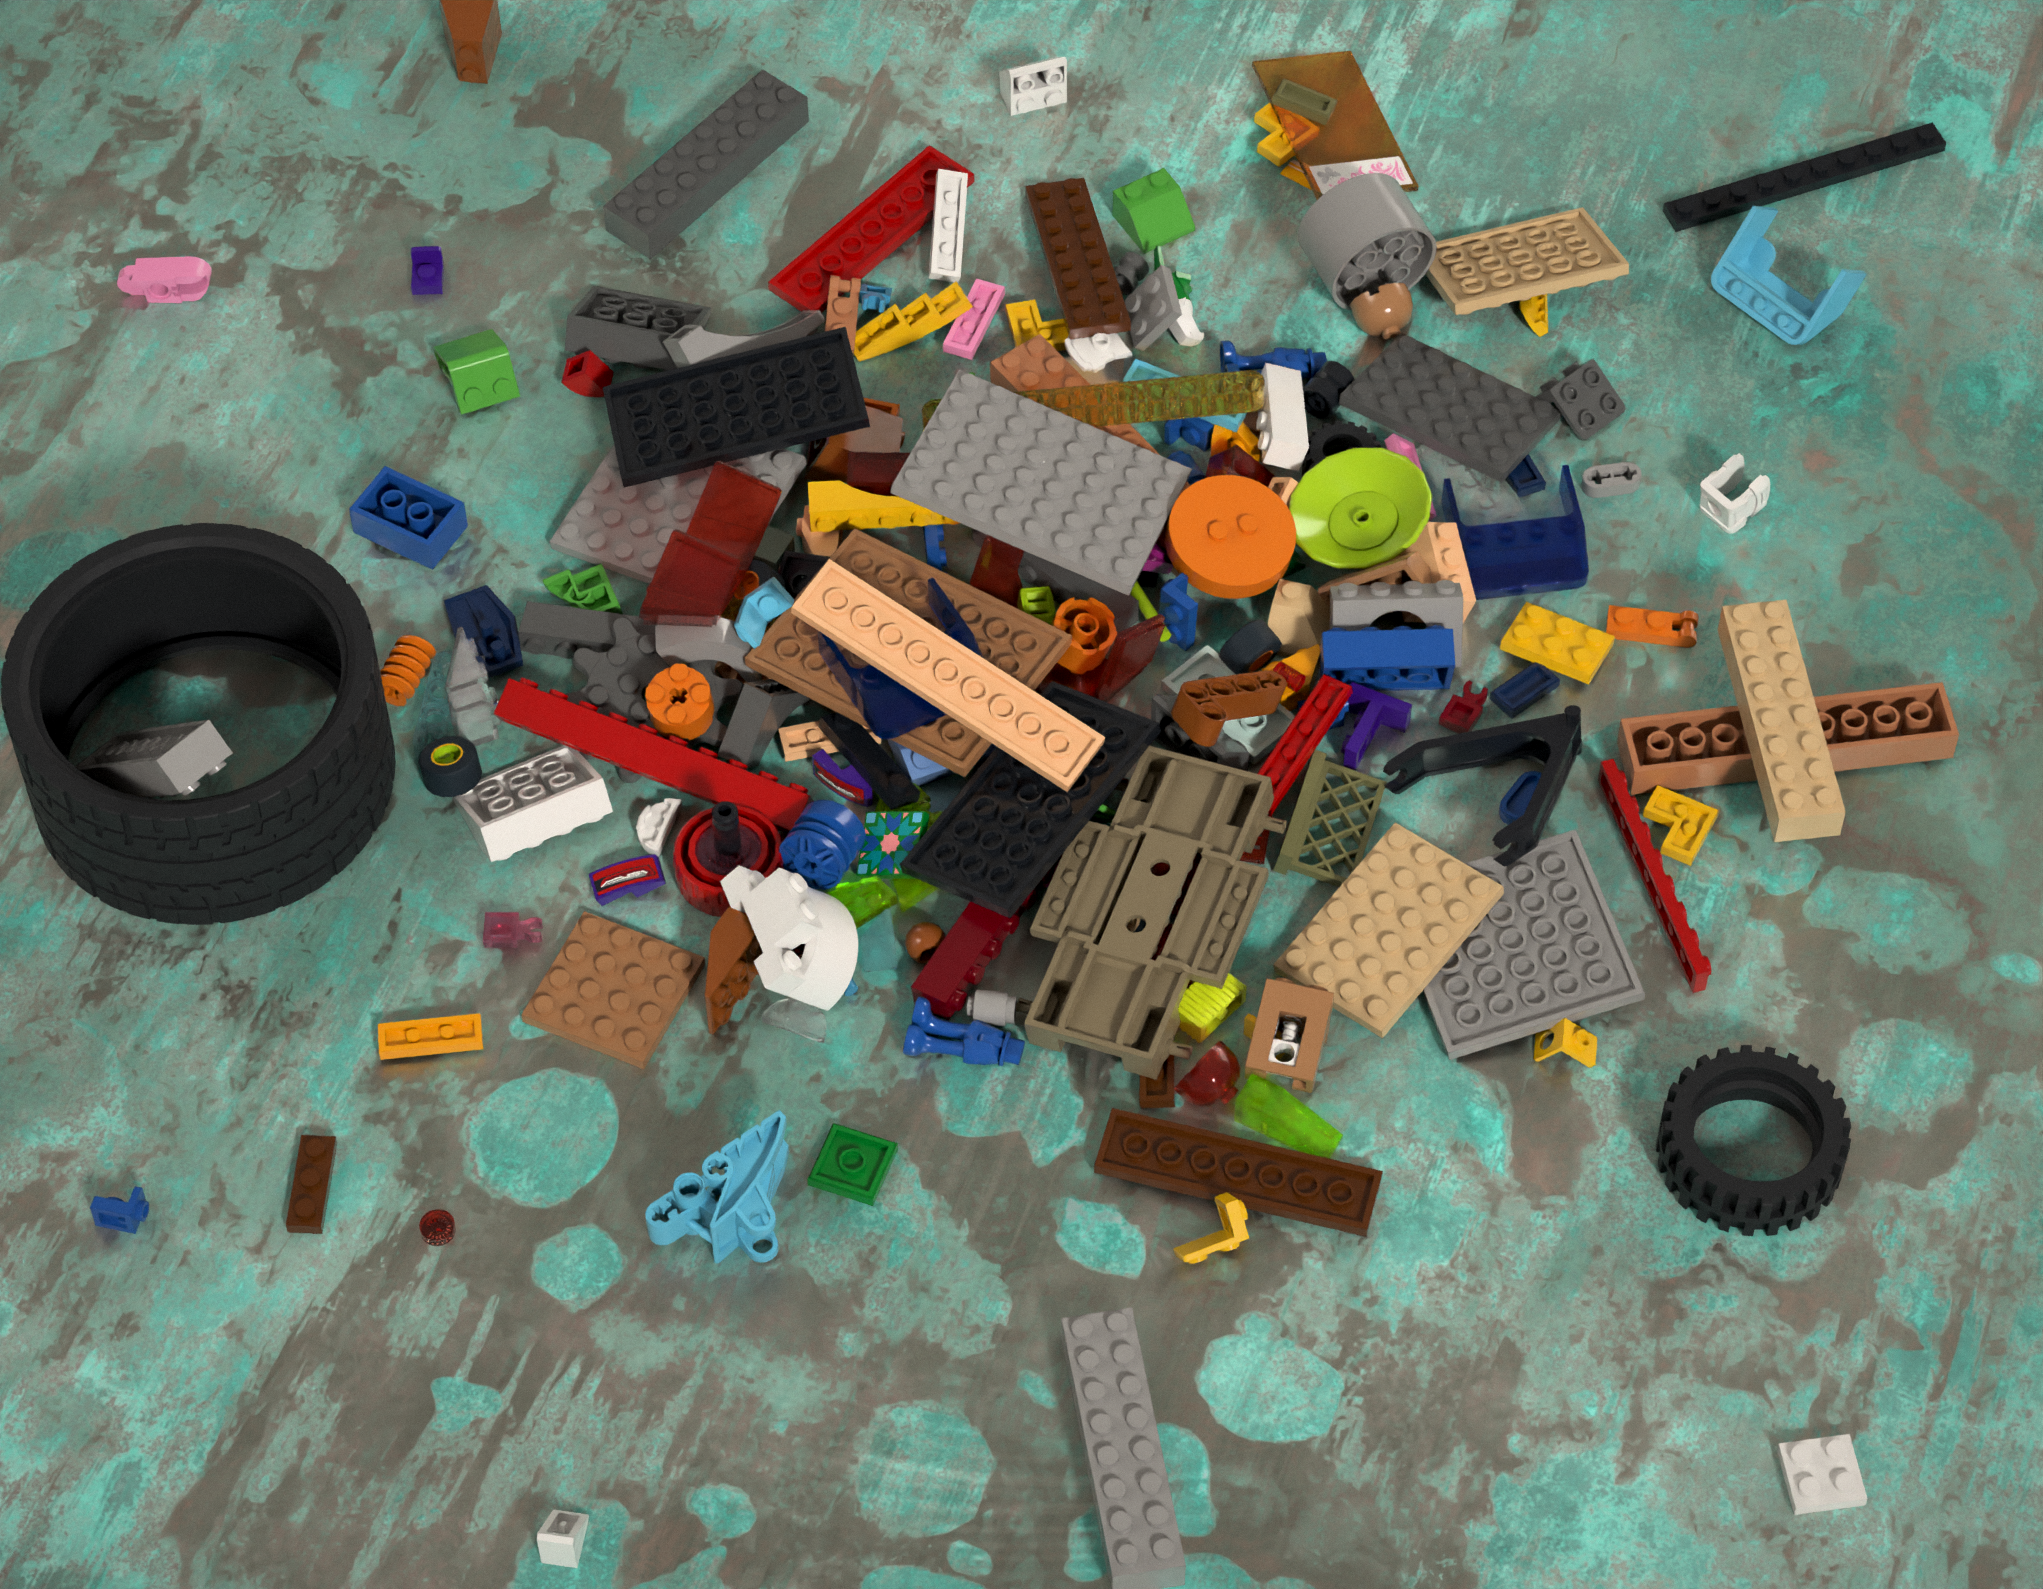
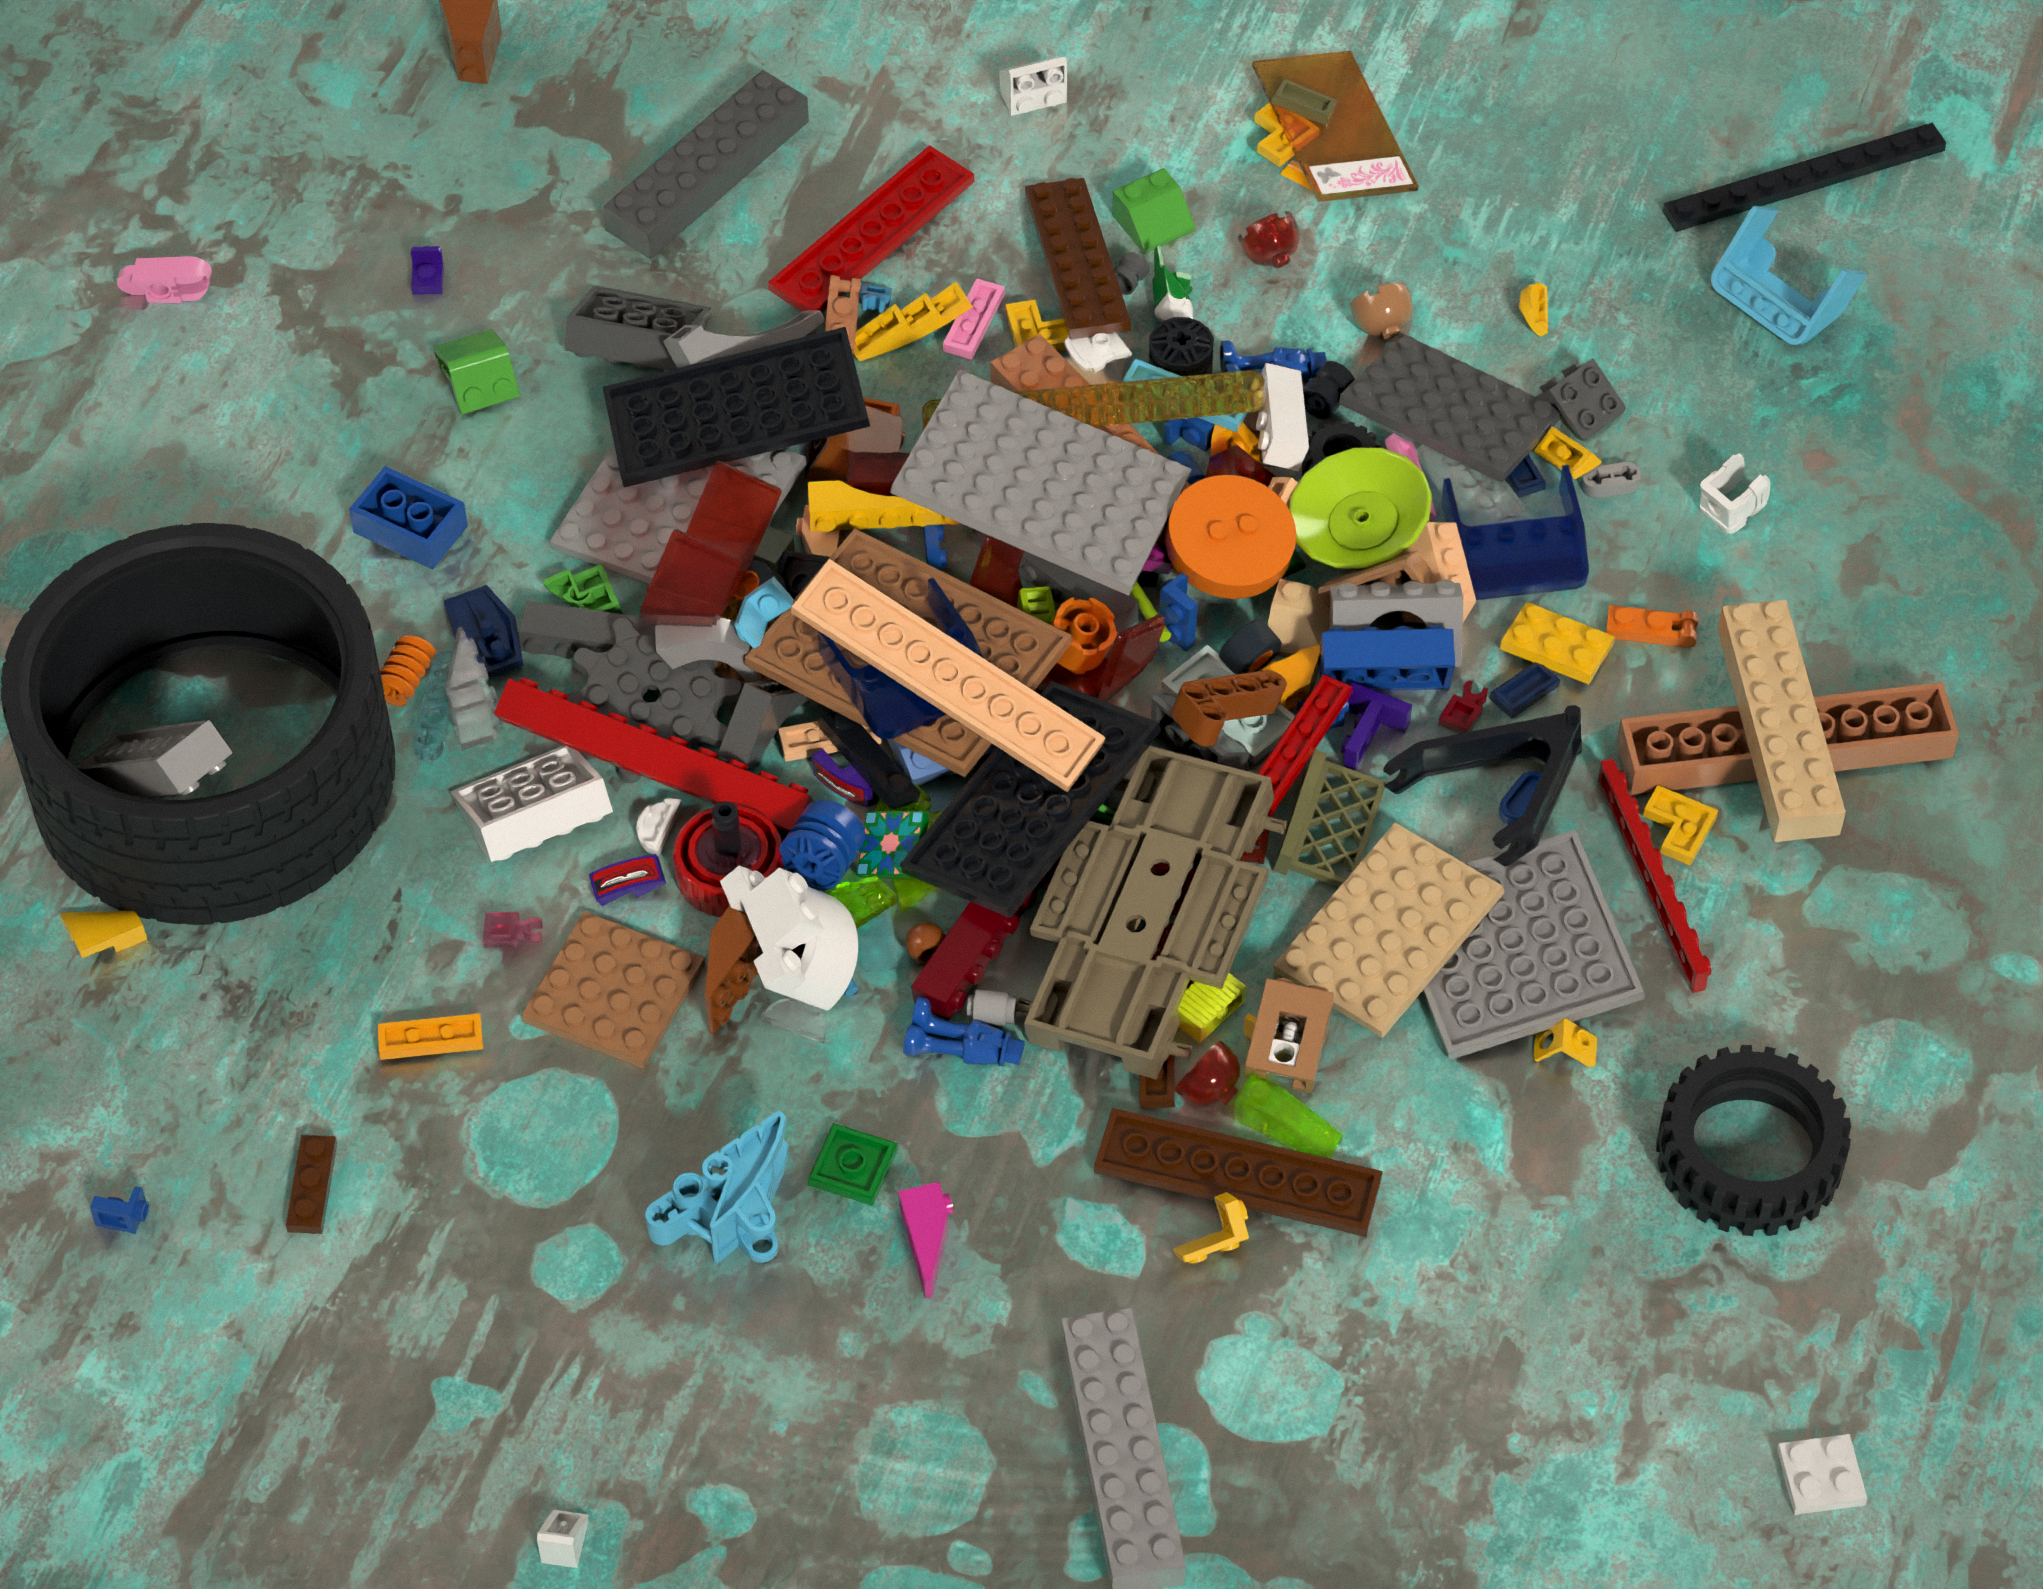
(103, 929): none -> yellow slope
(437, 1227): clear red tile -> none
(450, 766): black wheel -> none
(587, 375): red brick -> none
(664, 699): orange brick -> none
(926, 1225): none -> dark pink slope
(948, 225): white plate -> none
(1152, 307): light grey plate -> none
(1182, 347): none -> black wheel
(1271, 240): none -> clear red cylinder
(1289, 678): red piece -> none
(1366, 237): light grey wheel -> none
(1523, 261): tan plate -> none
(1562, 450): none -> yellow slope

